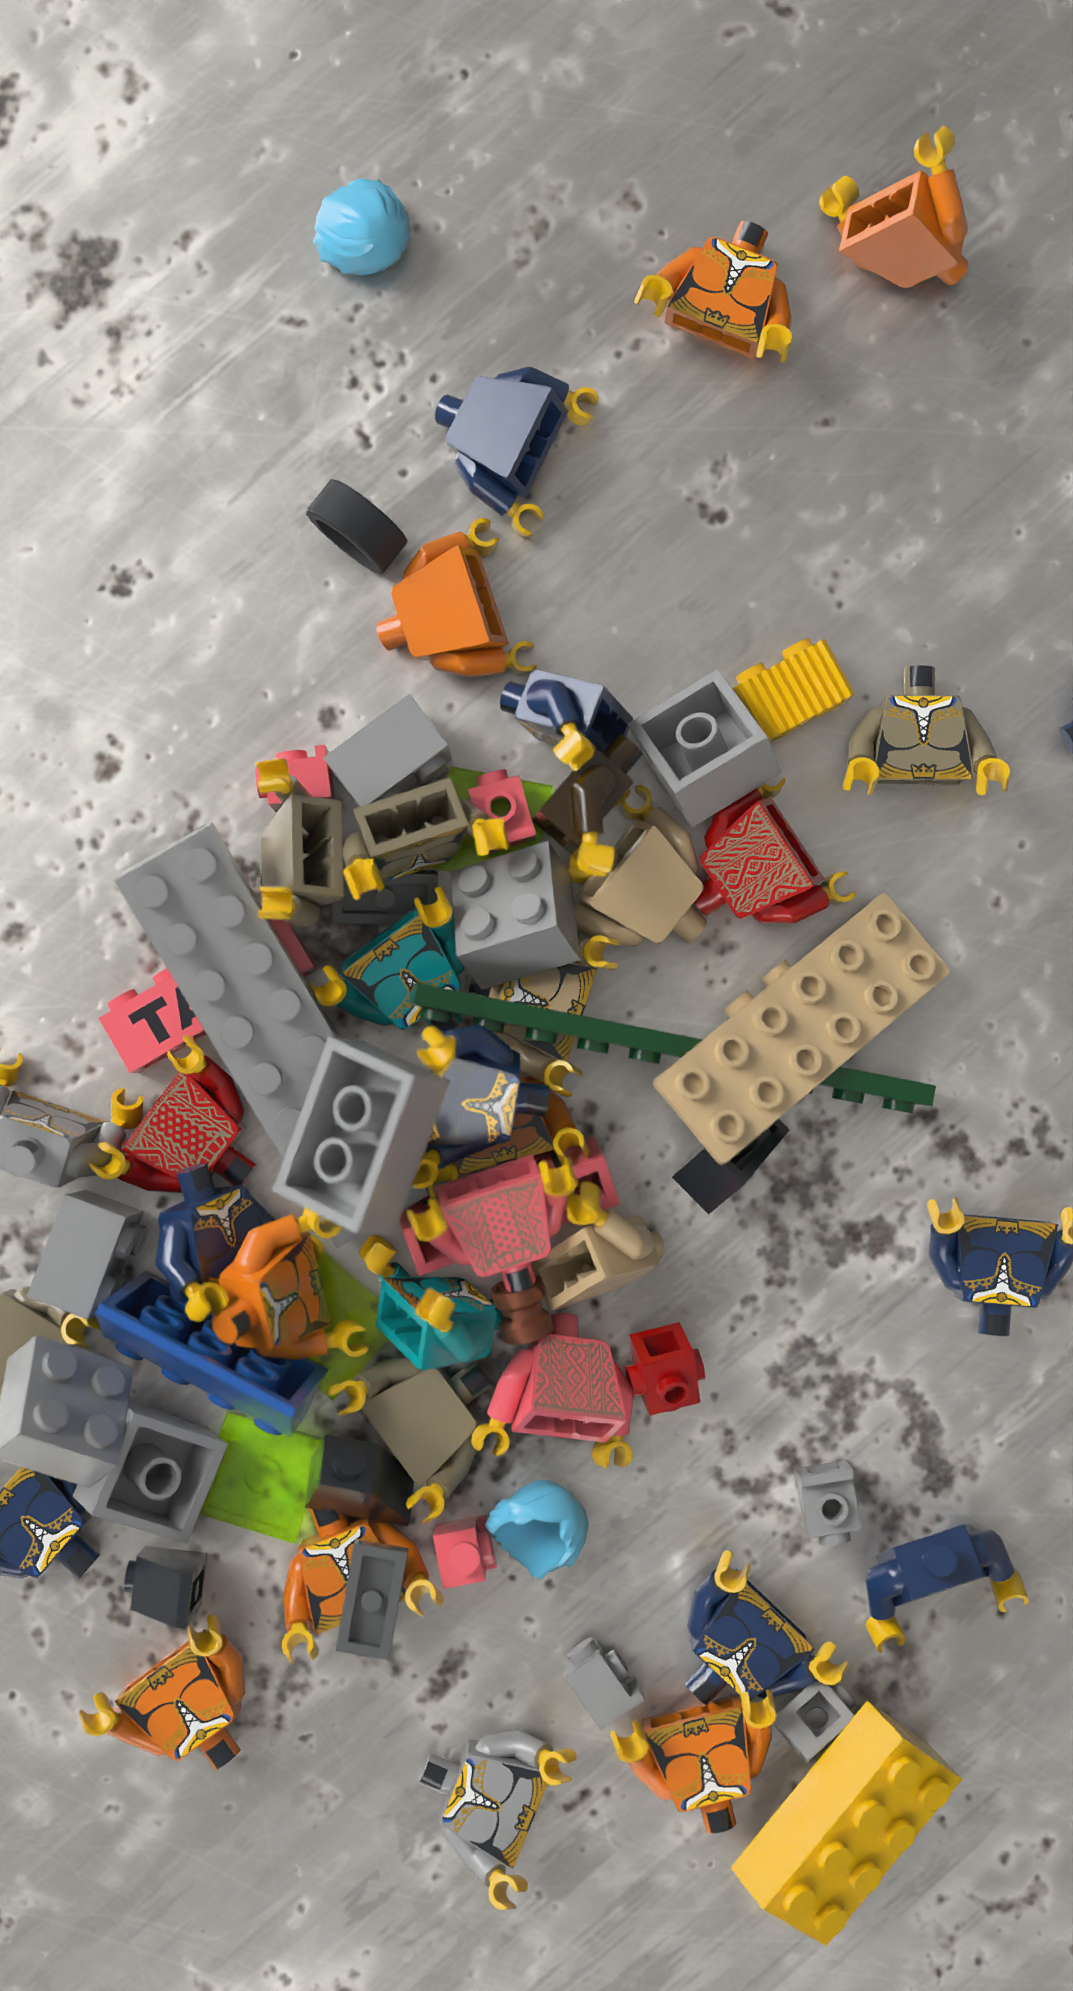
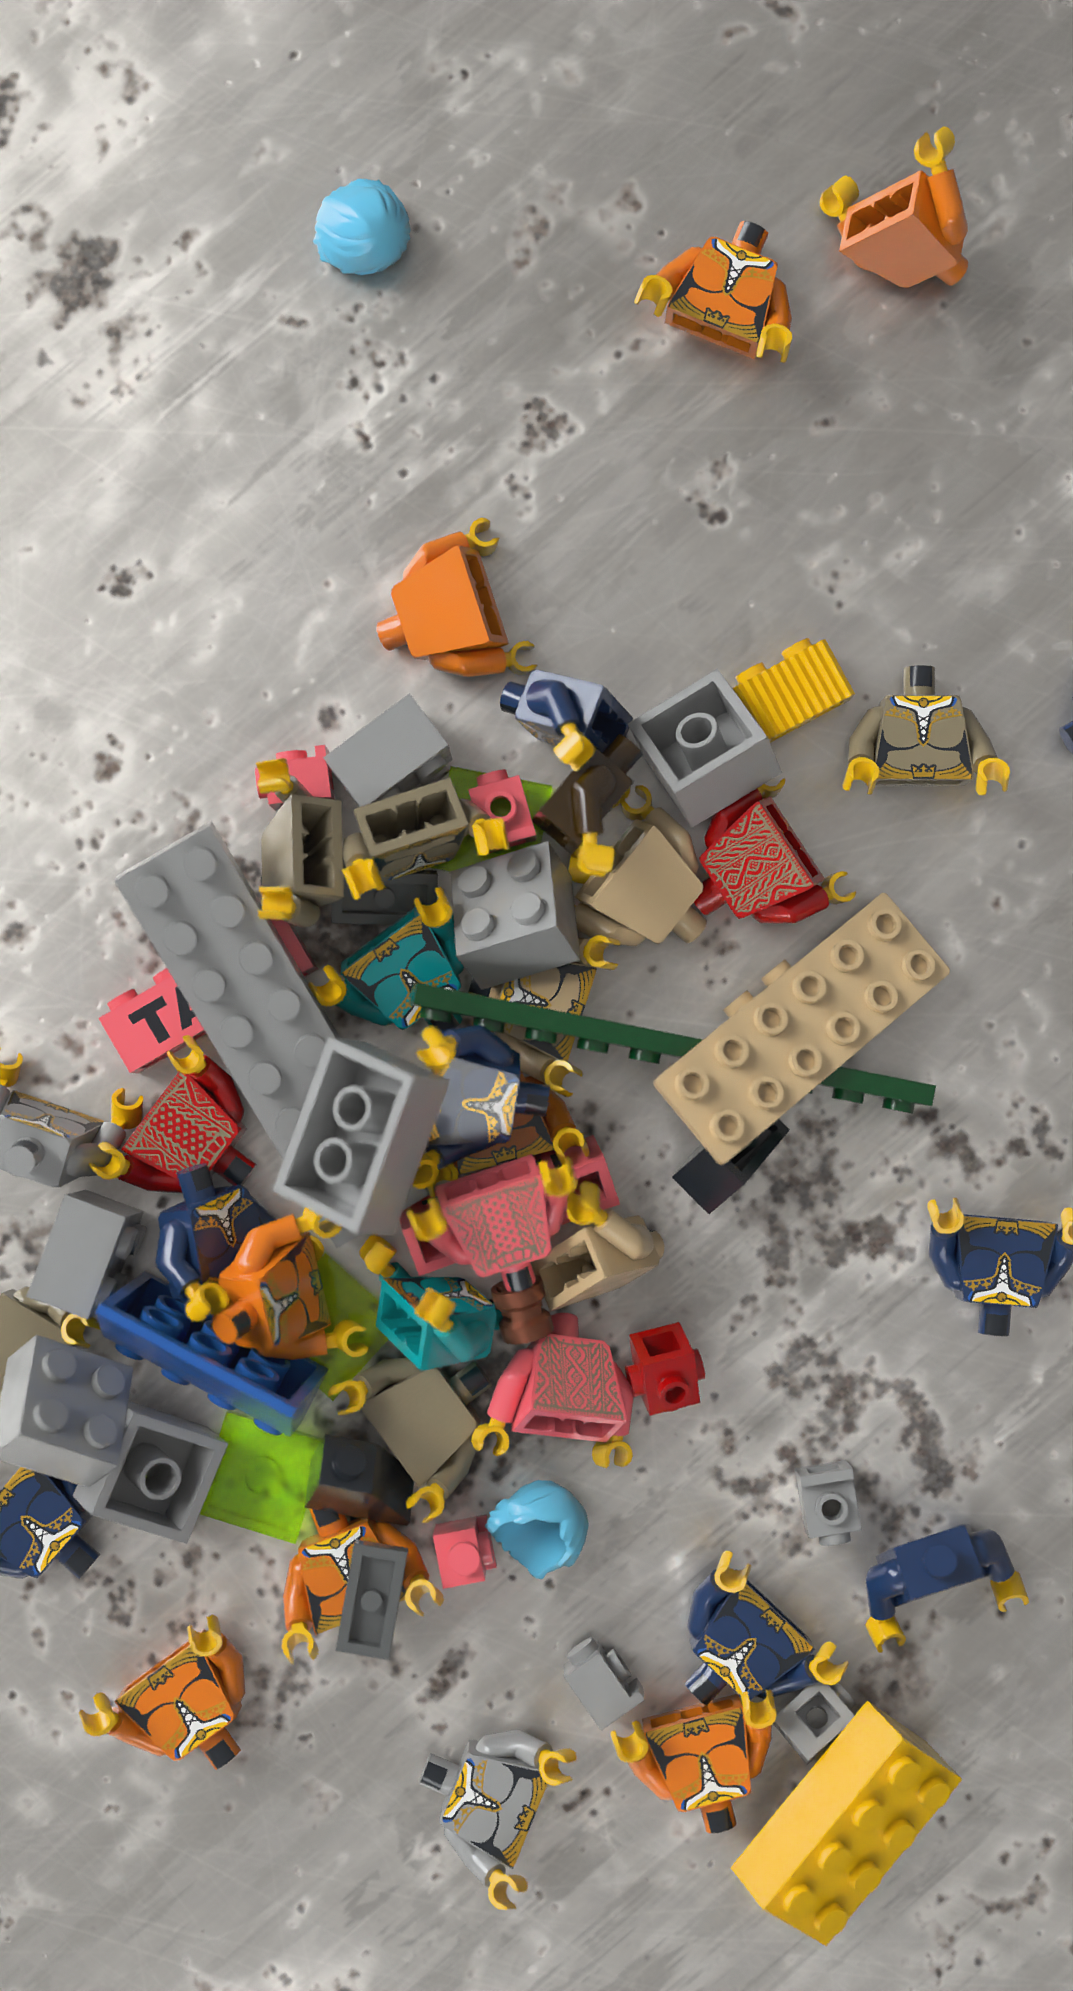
(166, 1584): black slope -> none
(356, 526): black tyre -> none
(506, 433): torso -> none

